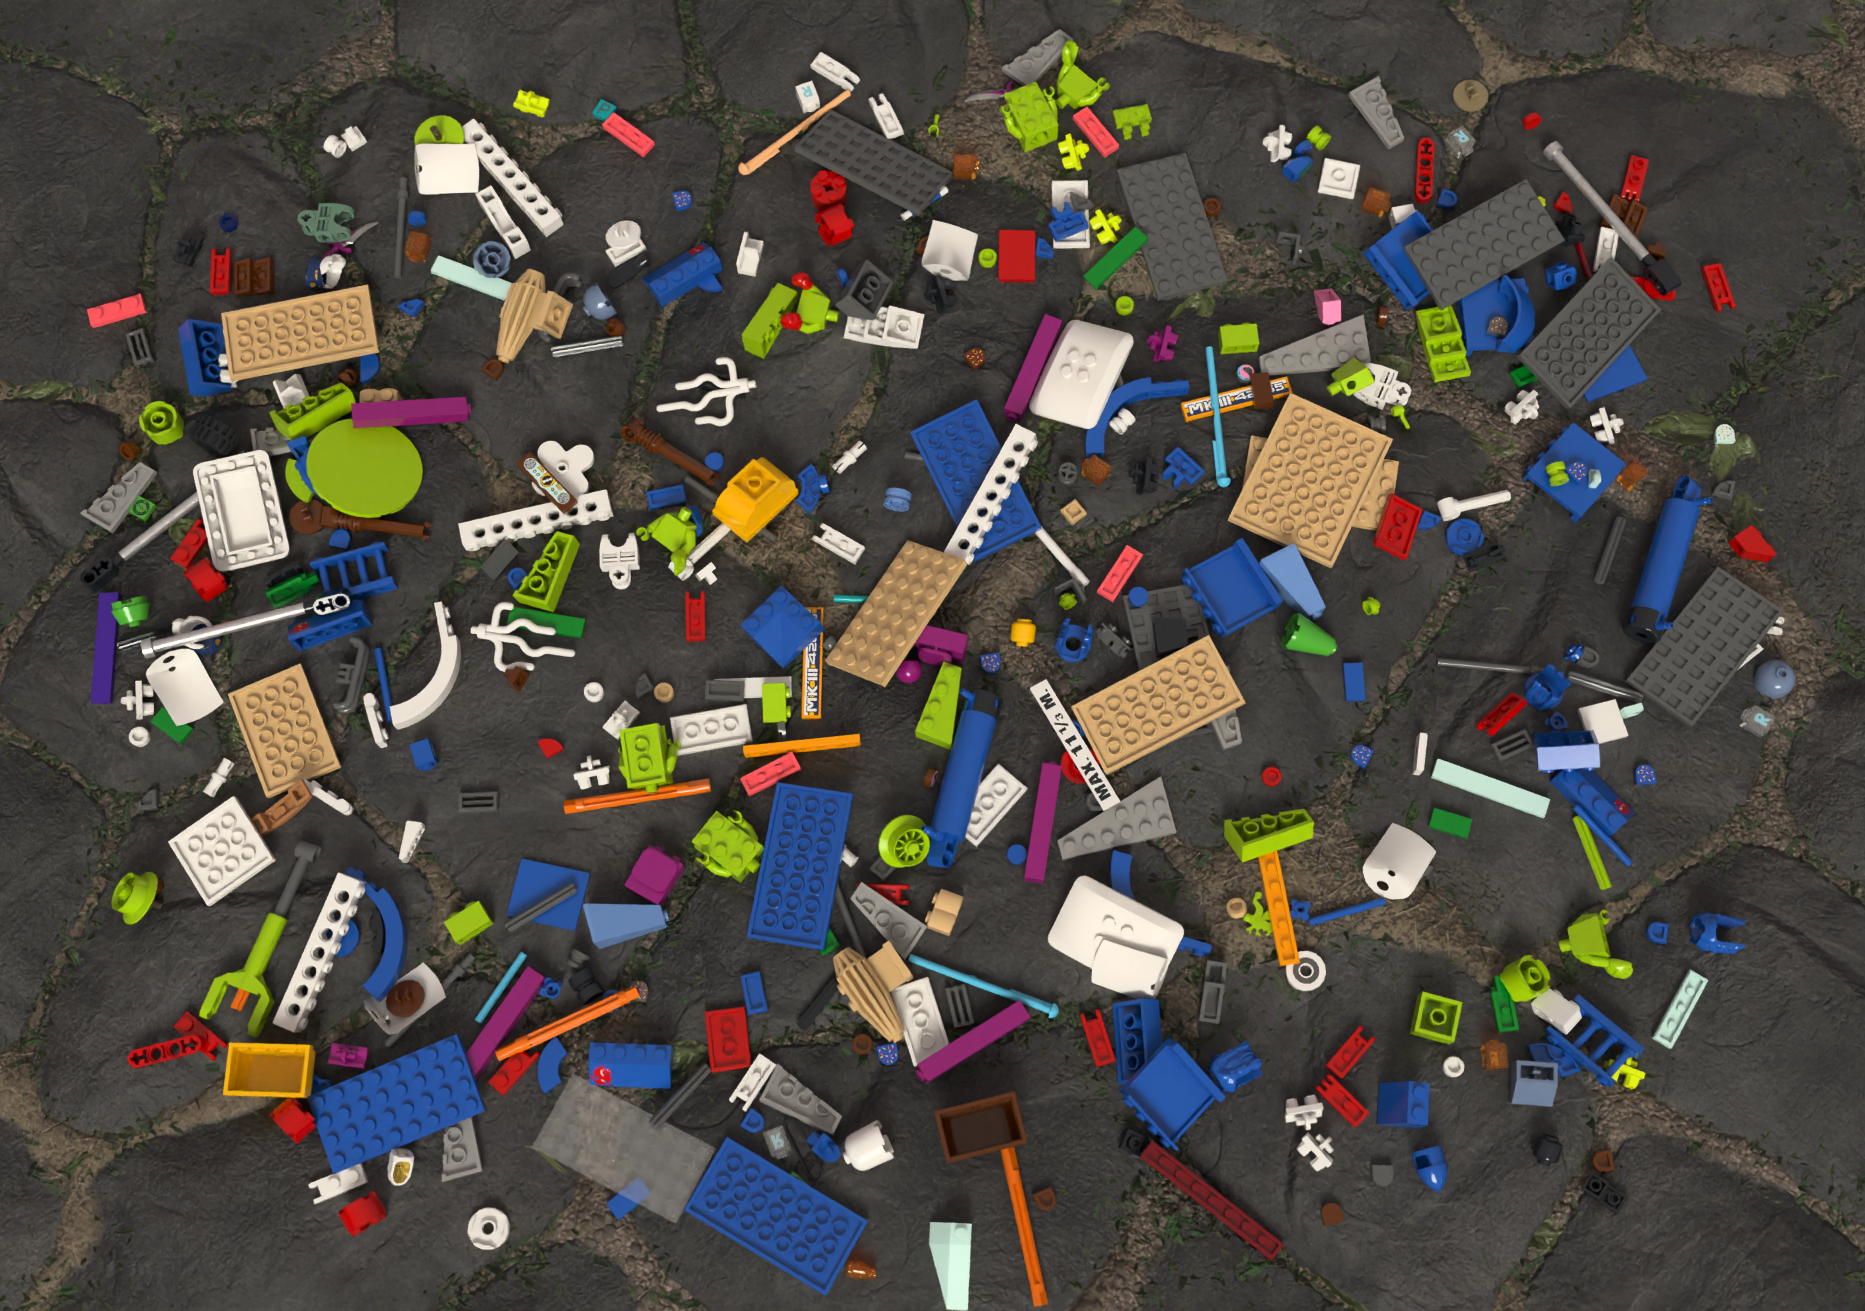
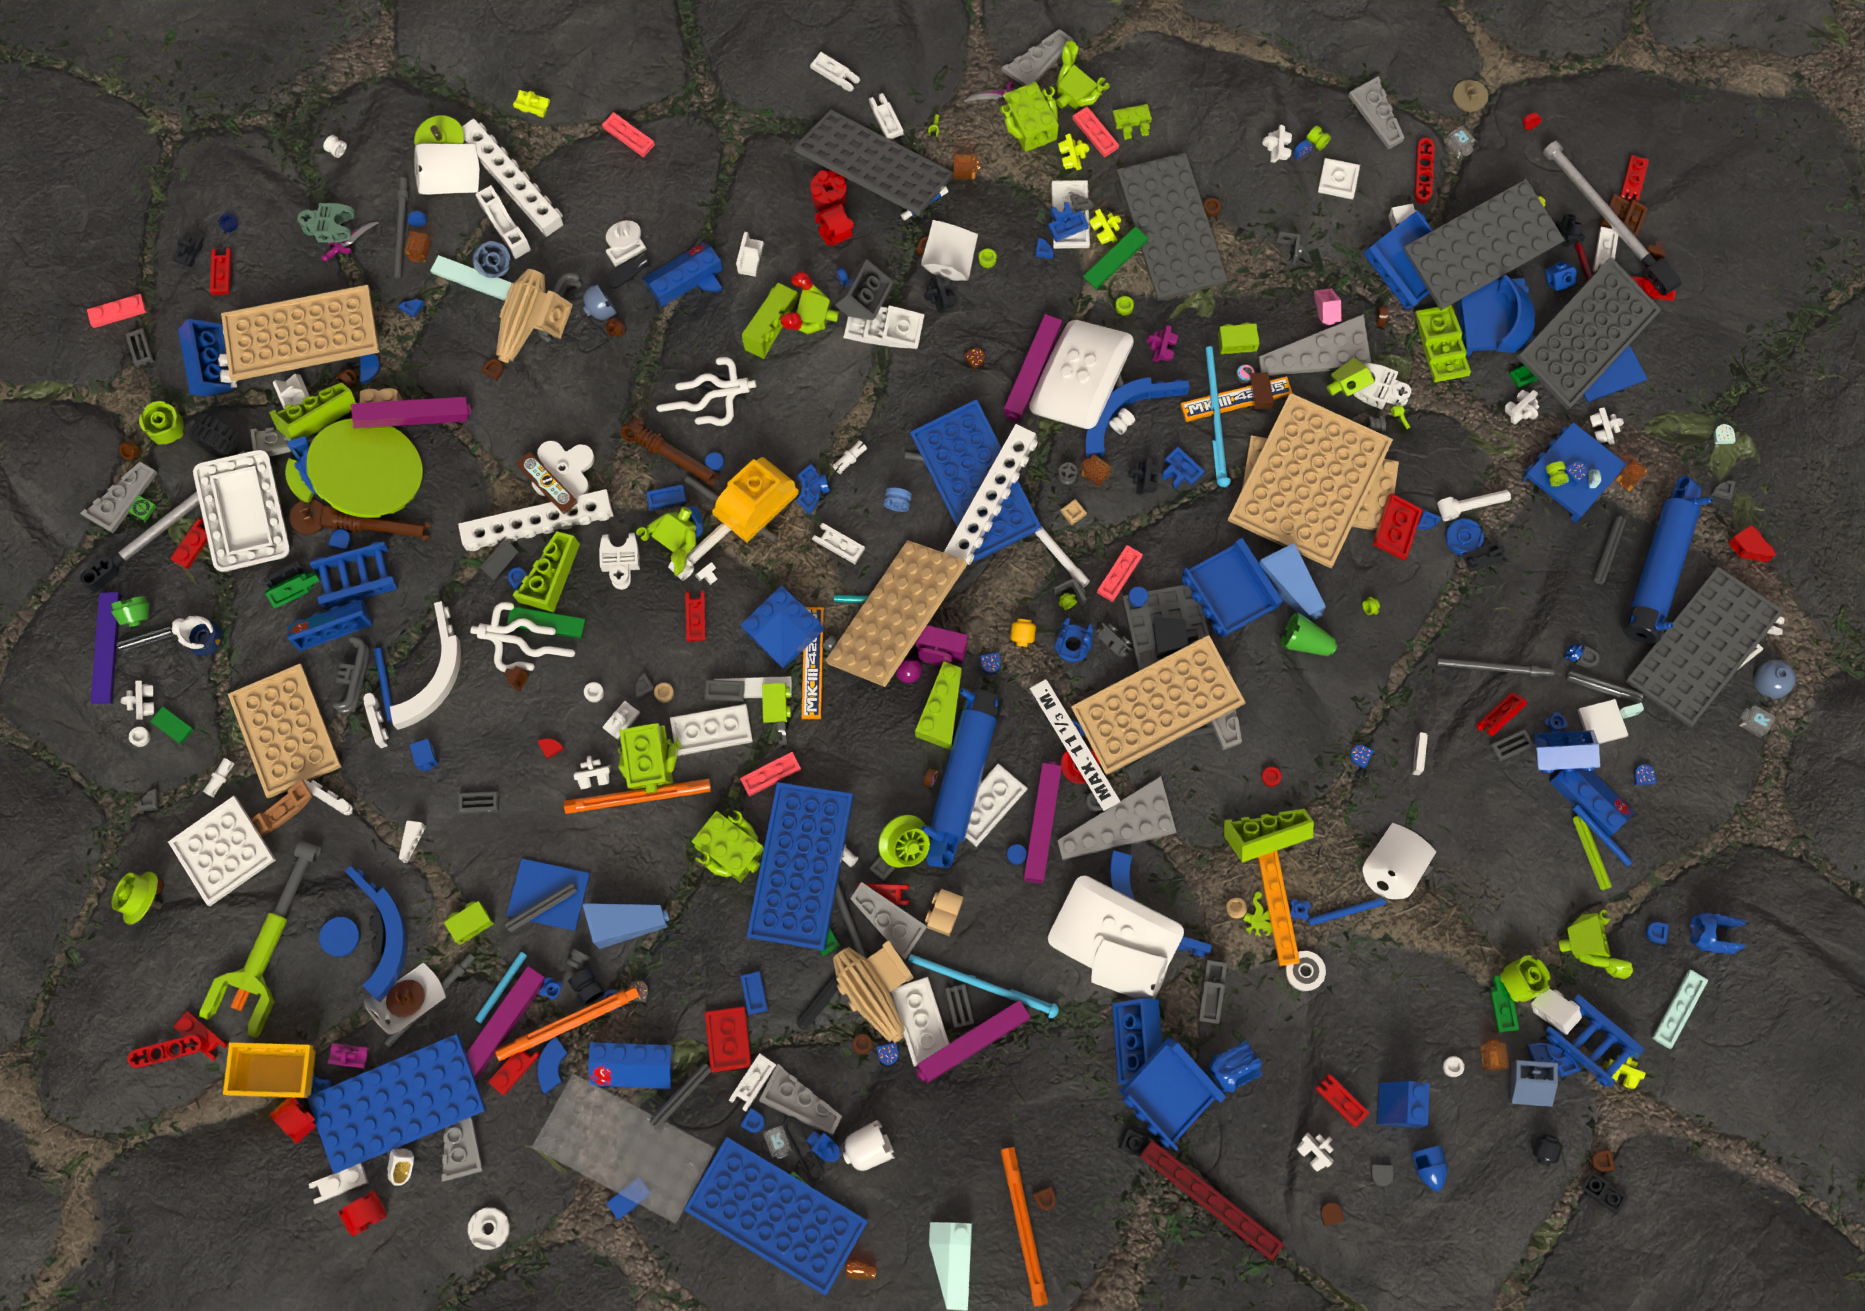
(151, 648): flat silver piece -> none
(186, 690): white piece -> none
(206, 580): red brick -> none
(253, 277): reddish brown slope -> none
(285, 1015): white brick -> none
(324, 272): piece -> none
(353, 138): white tile -> none
(586, 346): axle -> none
(604, 110): teal tile -> none
(655, 875): magenta brick -> none
(682, 200): blue tile -> none
(754, 163): light nougat bar -> none
(801, 745): light orange tile -> none
(807, 97): white brick -> none
(980, 1127): reddish brown container -> none
(1016, 256): red tile -> none
(1098, 1040): red hinge -> none
(1297, 167): blue rock -> none
(1304, 1114): white hips -> none
(1349, 1053): red hinge -> none
(1354, 682): blue tile -> none
(1376, 202): clear orange brick -> none
(1436, 1018): lime brick -> none
(1447, 199): blue tile -> none
(1450, 823): green tile -> none
(1490, 788): light aqua tile -> none
(1497, 327): dark grey tile -> none
(1541, 697): blue piece -> none
(1564, 204): red tile -> none
(1718, 286): red hinge -> none

